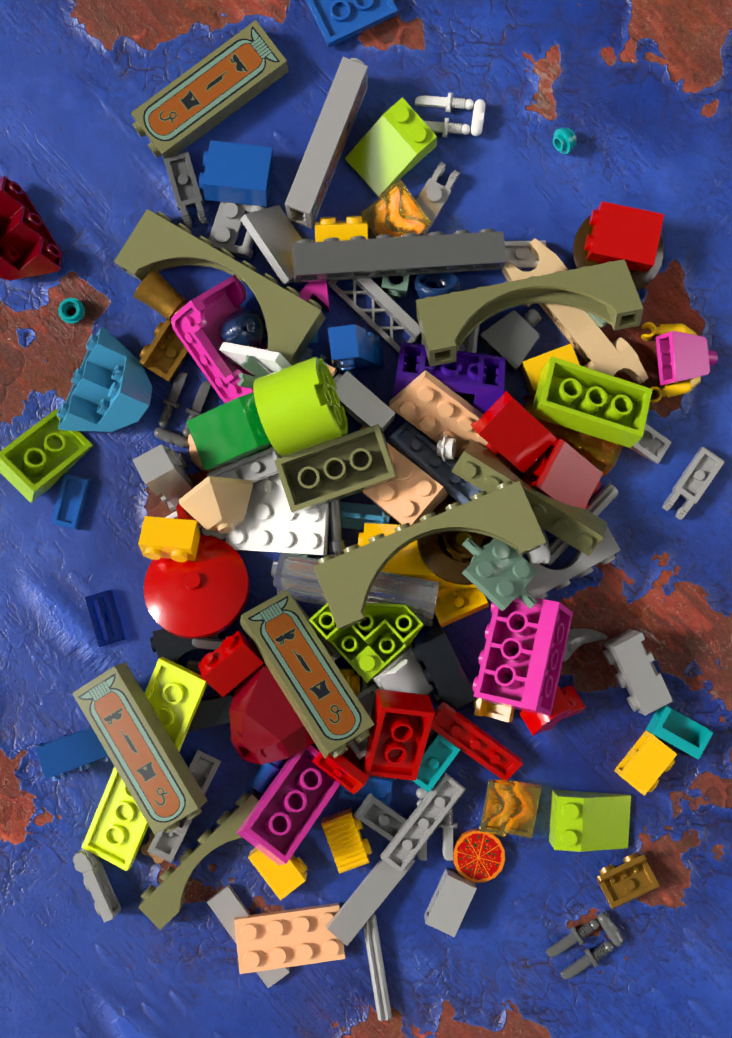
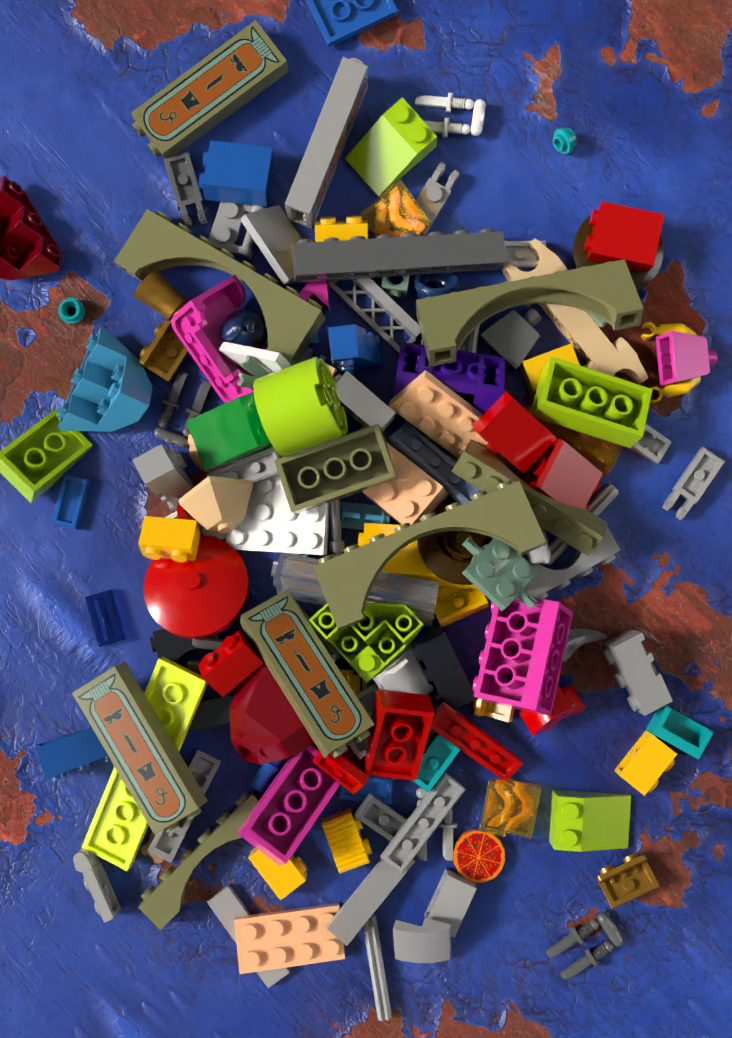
(422, 944): none -> light grey slope
(446, 448): white plate -> none

